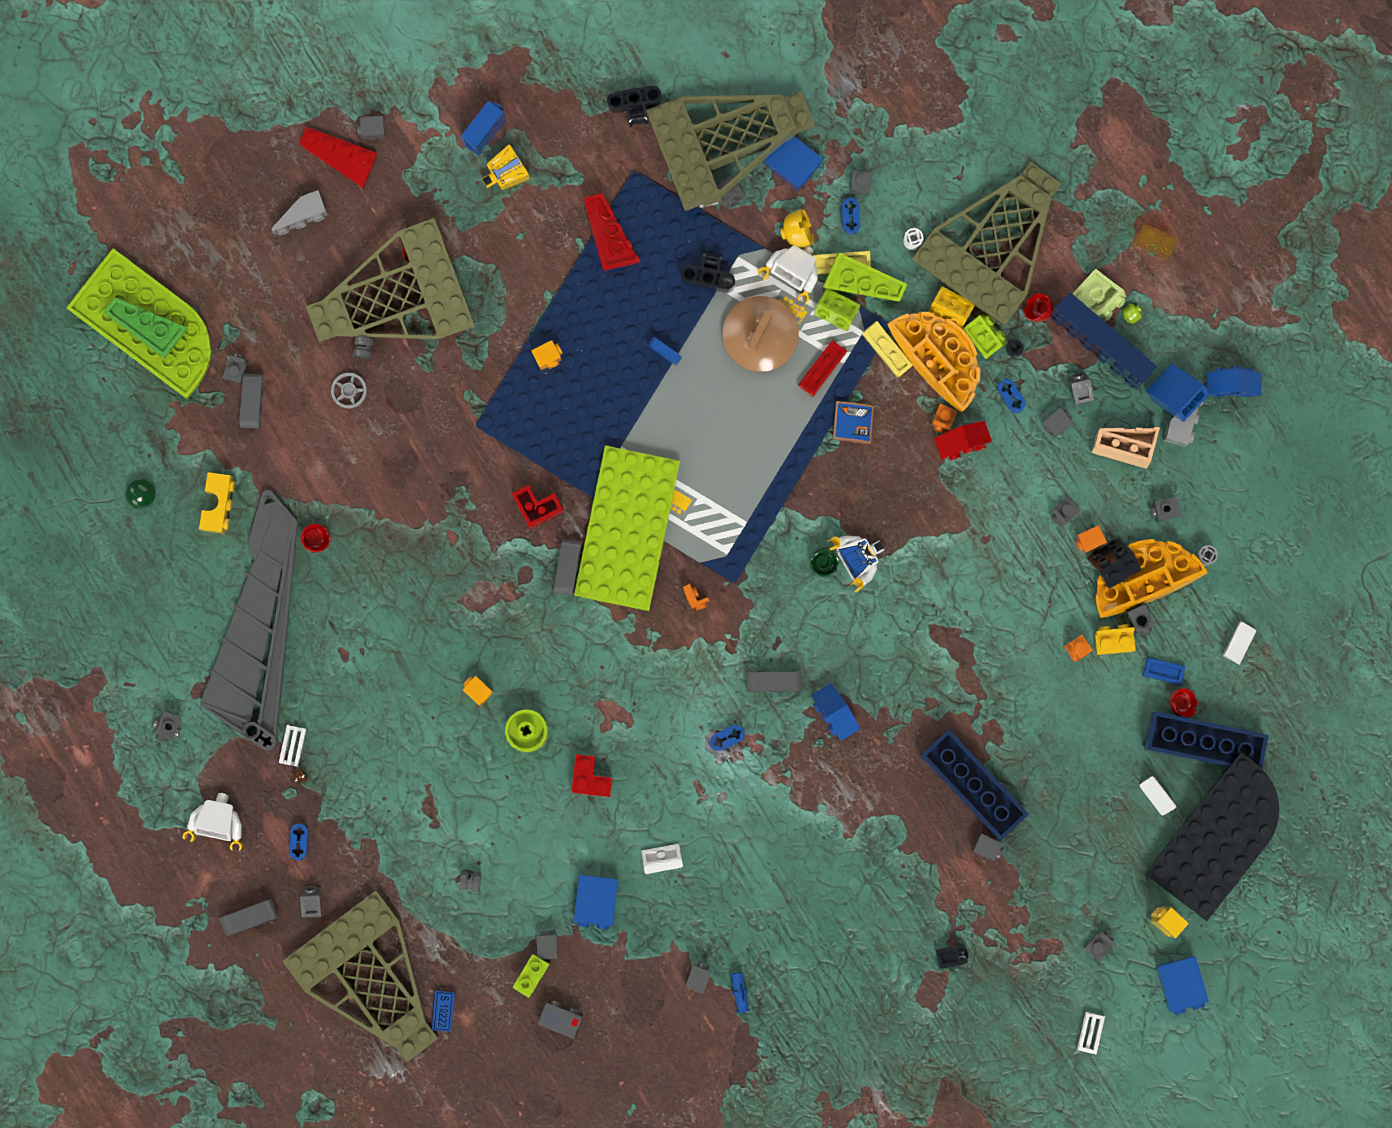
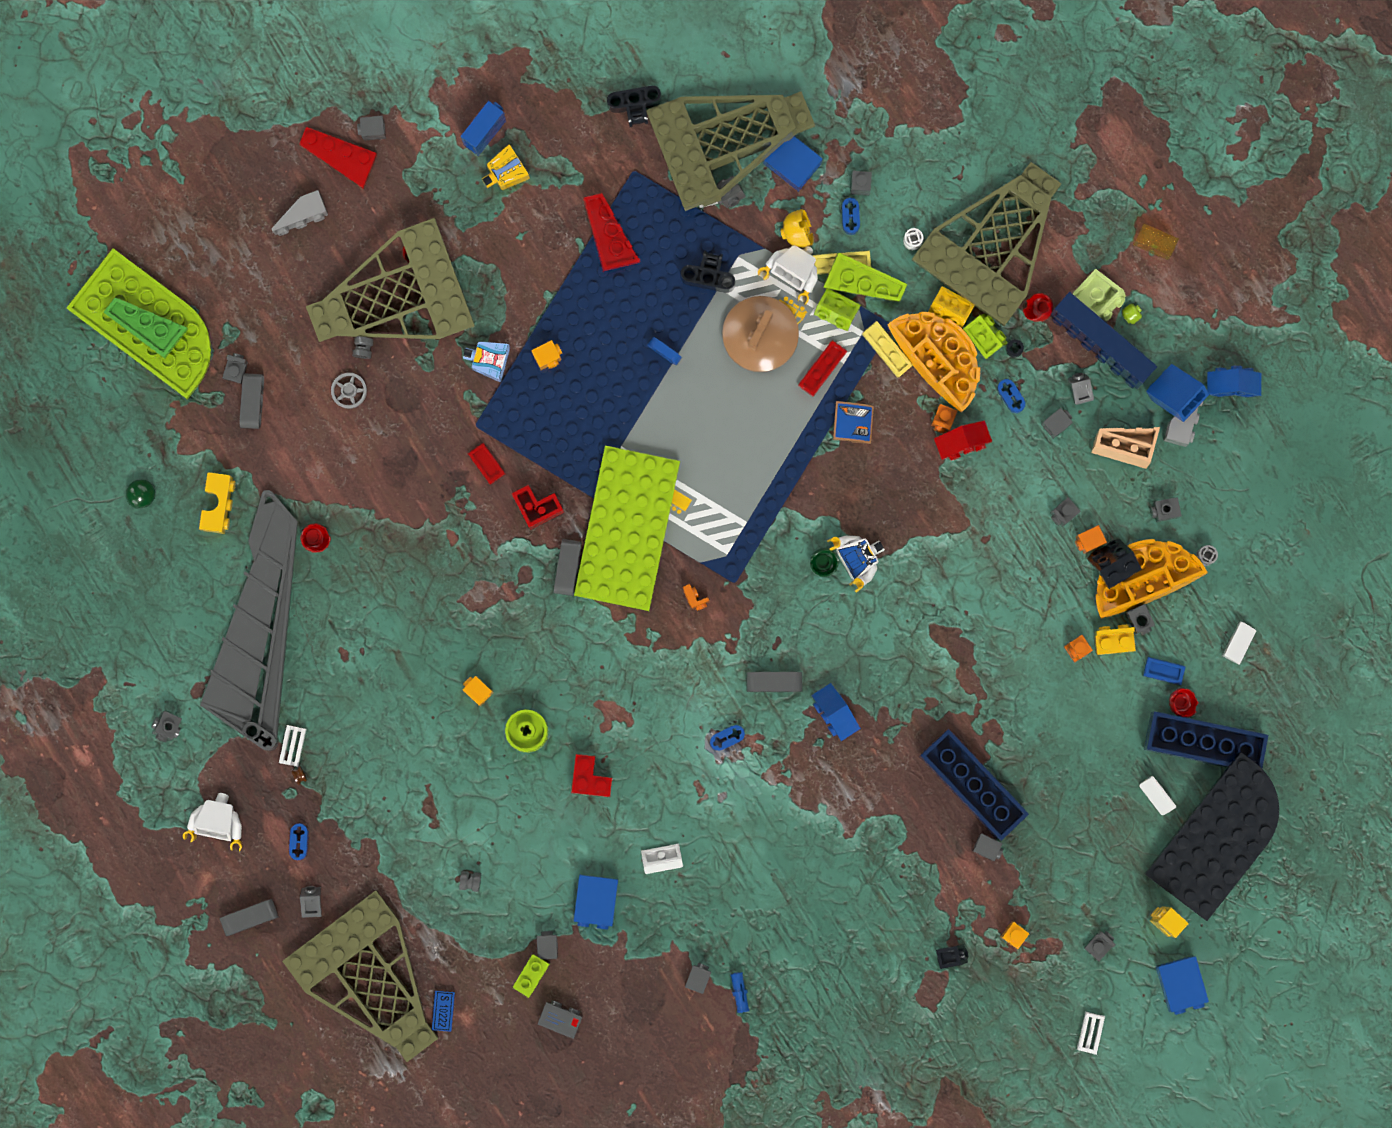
(486, 463): none -> red tile
(489, 359): none -> torso
(1014, 935): none -> light orange brick

